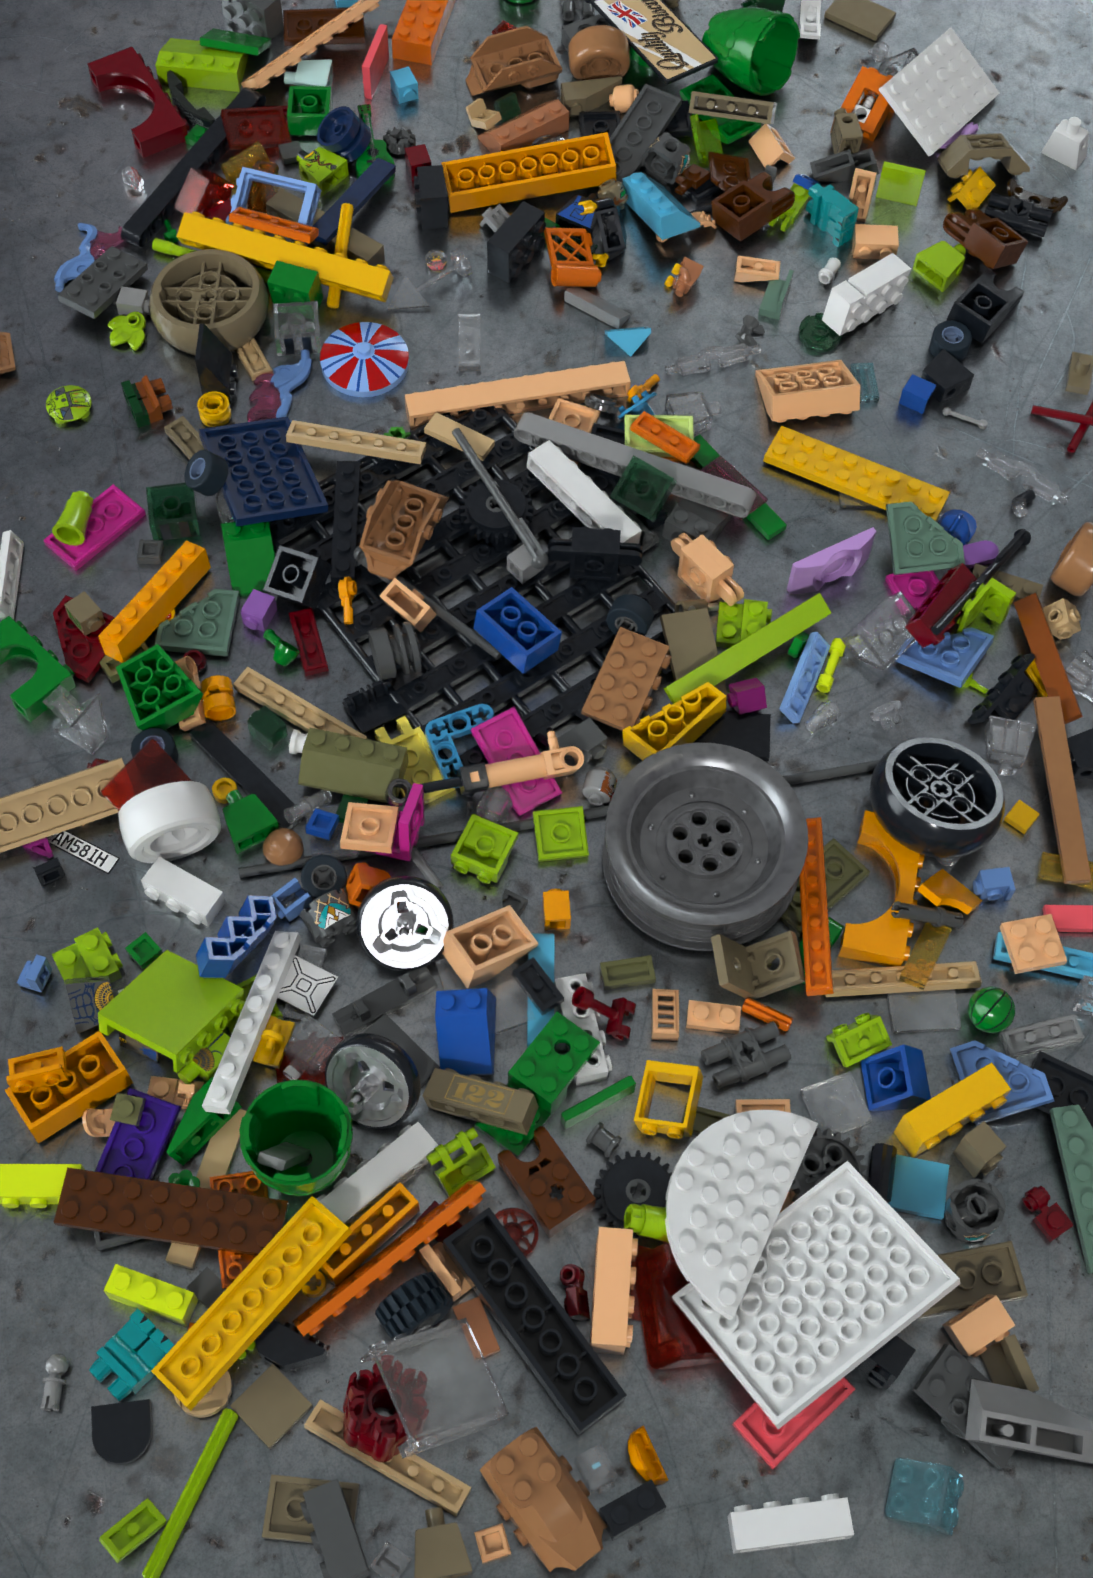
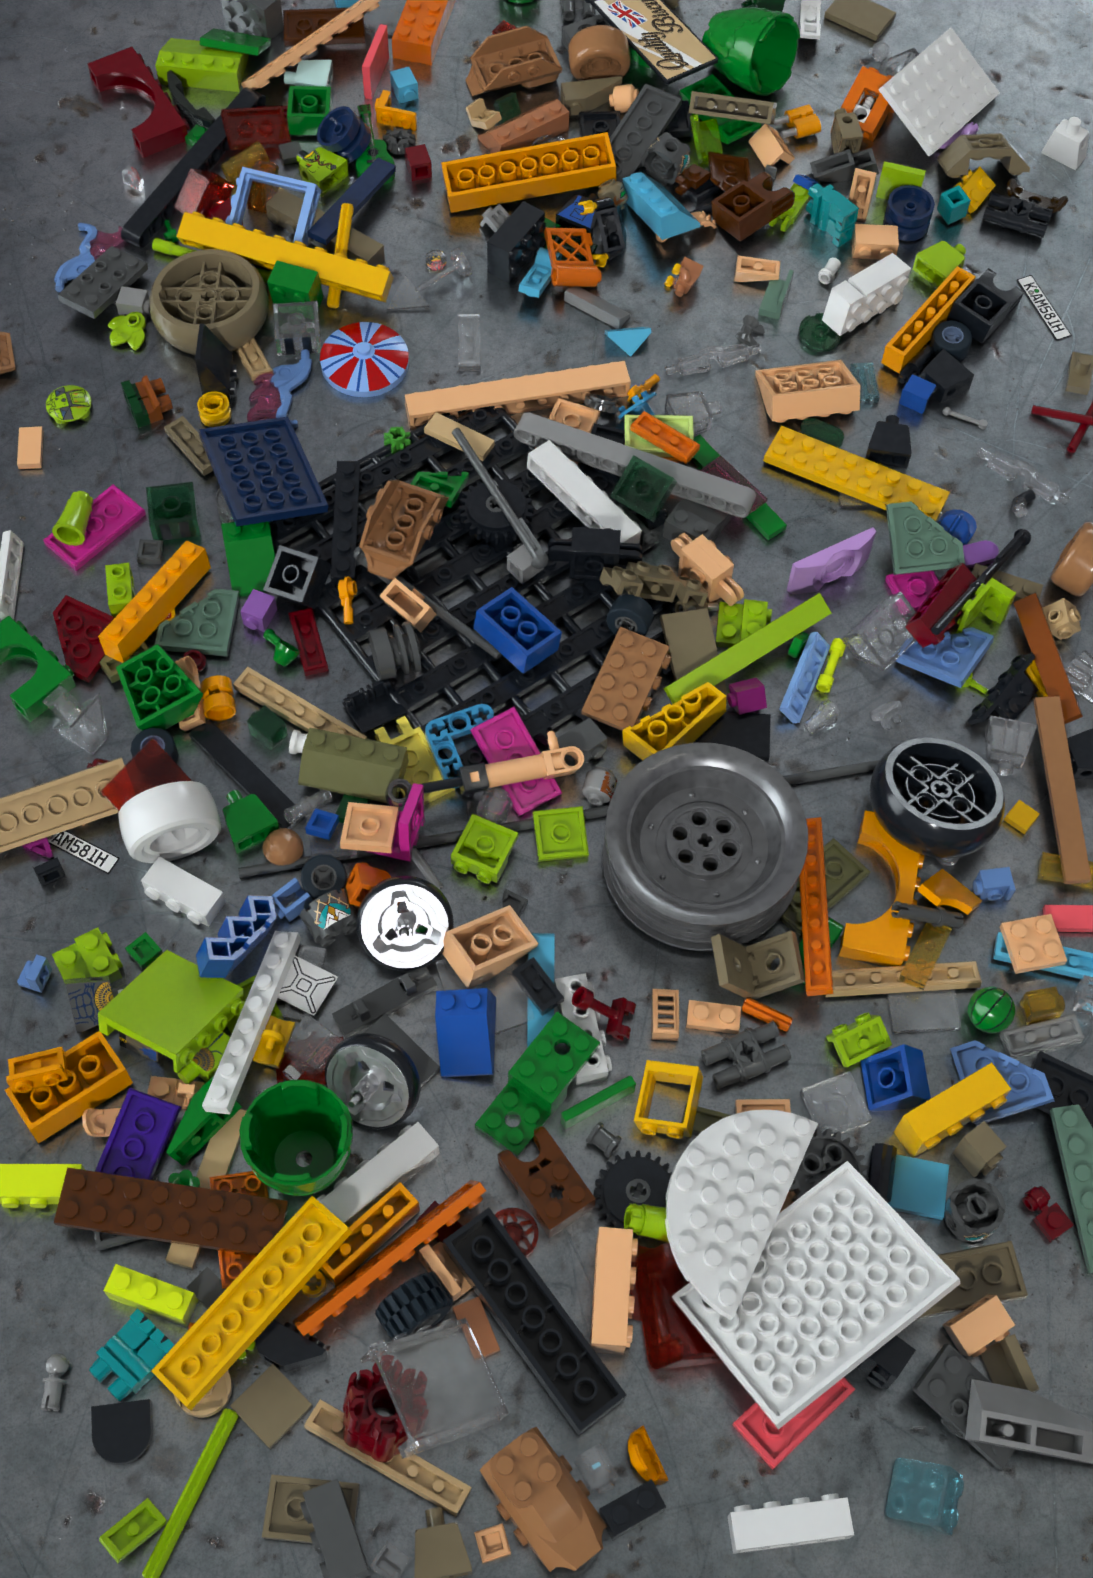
(30, 447): none -> light nougat tile
(84, 613): dark tan brick -> none
(119, 586): none -> lime brick
(127, 1109): olive plate -> none
(206, 473): black wheel -> none
(222, 787): yellow tile -> none
(273, 225): orange tile -> none
(283, 1156): light grey tile -> none
(356, 442): tan plate -> none
(392, 116): none -> light orange bracket
(431, 197): black brick -> none
(442, 484): none -> green wing
(469, 1166): lime plate -> none
(481, 1100): dark tan brick -> none
(539, 274): none -> medium azure plate
(556, 909): light orange brick -> none
(576, 1297): dark red plate -> none
(627, 972): olive tile -> none
(653, 583): none -> dark tan bracket
(800, 122): none -> light orange piece
(822, 431): none -> clear green tile
(890, 443): none -> black torso
(910, 210): none -> dark blue wheel
(916, 364): none -> black piece
(920, 326): none -> light orange brick
(953, 204): none -> teal brick
(985, 237): reddish brown brick -> none
(1042, 1005): none -> clear yellow brick
(1044, 307): none -> sticker

